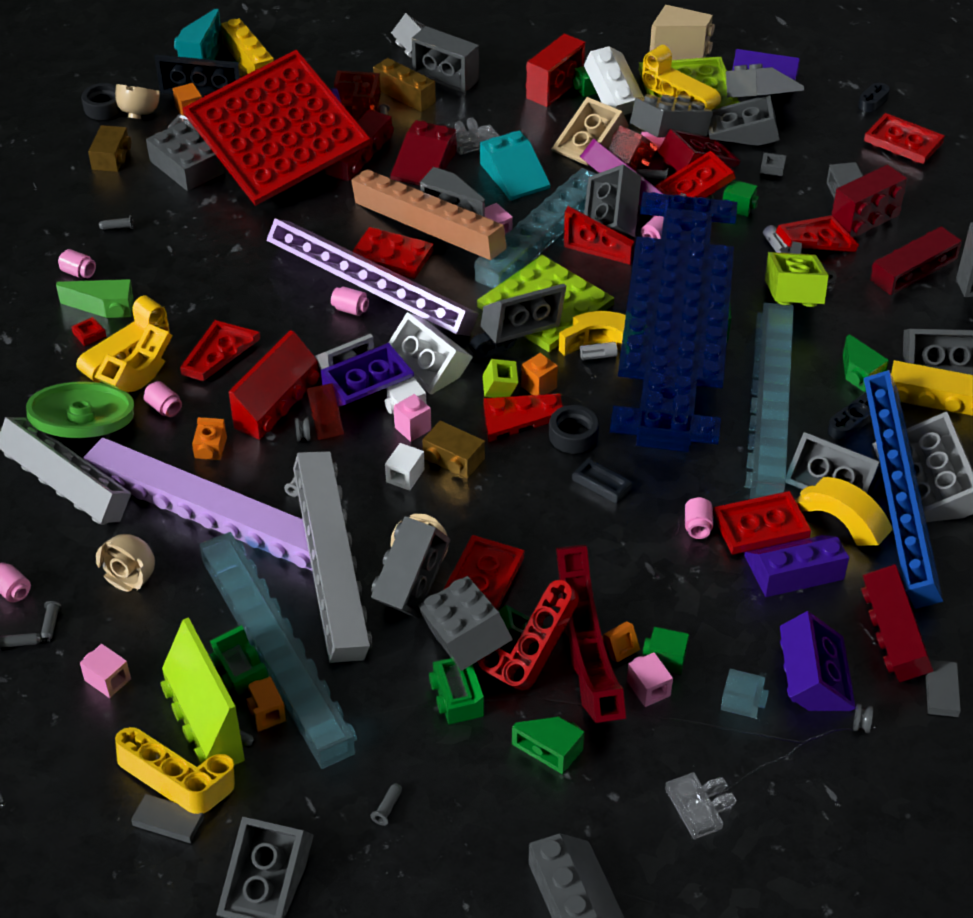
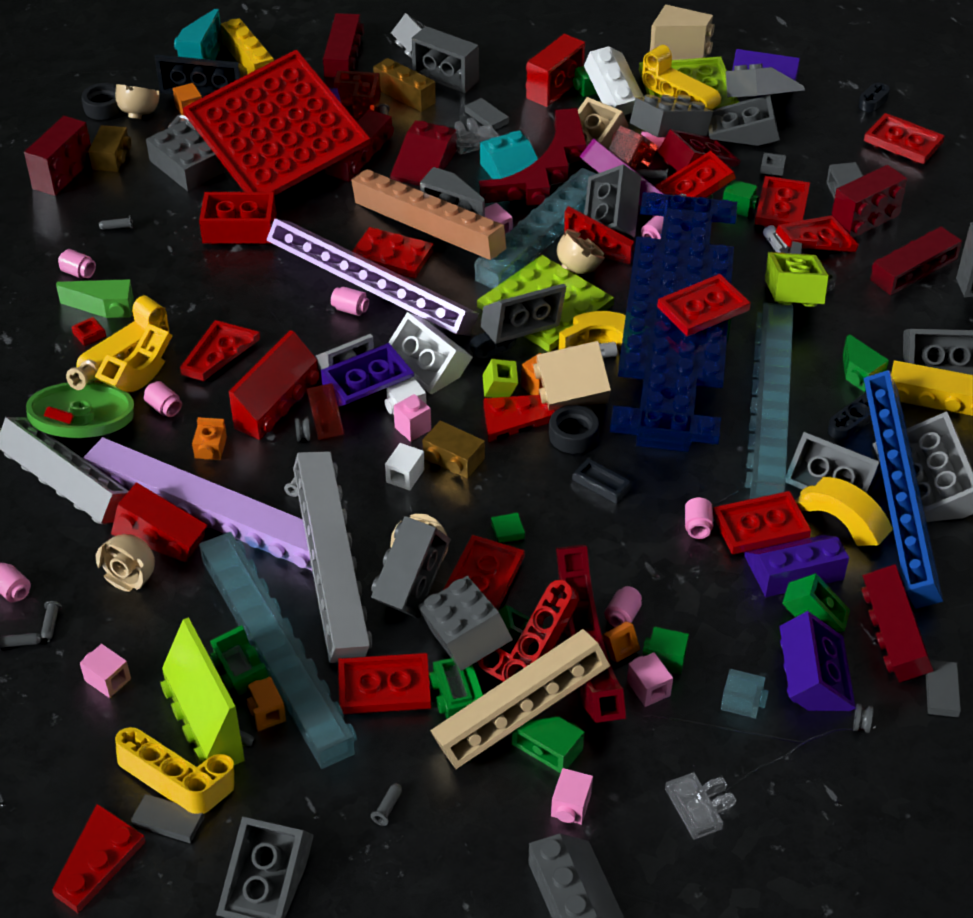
(58, 155): none -> dark red brick
(59, 415): none -> red tile
(79, 377): none -> tan bush
(97, 856): none -> red wing
(158, 523): none -> red wedge
(237, 217): none -> red brick
(343, 44): none -> dark red brick
(384, 683): none -> red plate
(486, 114): none -> dark grey tile
(507, 528): none -> green tile
(520, 698): none -> tan brick
(550, 168): none -> dark red arch
(571, 796): none -> bright pink brick
(572, 376): none -> tan slope
(578, 254): none -> tan cylinder
(623, 606): none -> bright pink brick
(703, 305): none -> red plate
(781, 201): none -> red plate
(816, 597): none -> green slope

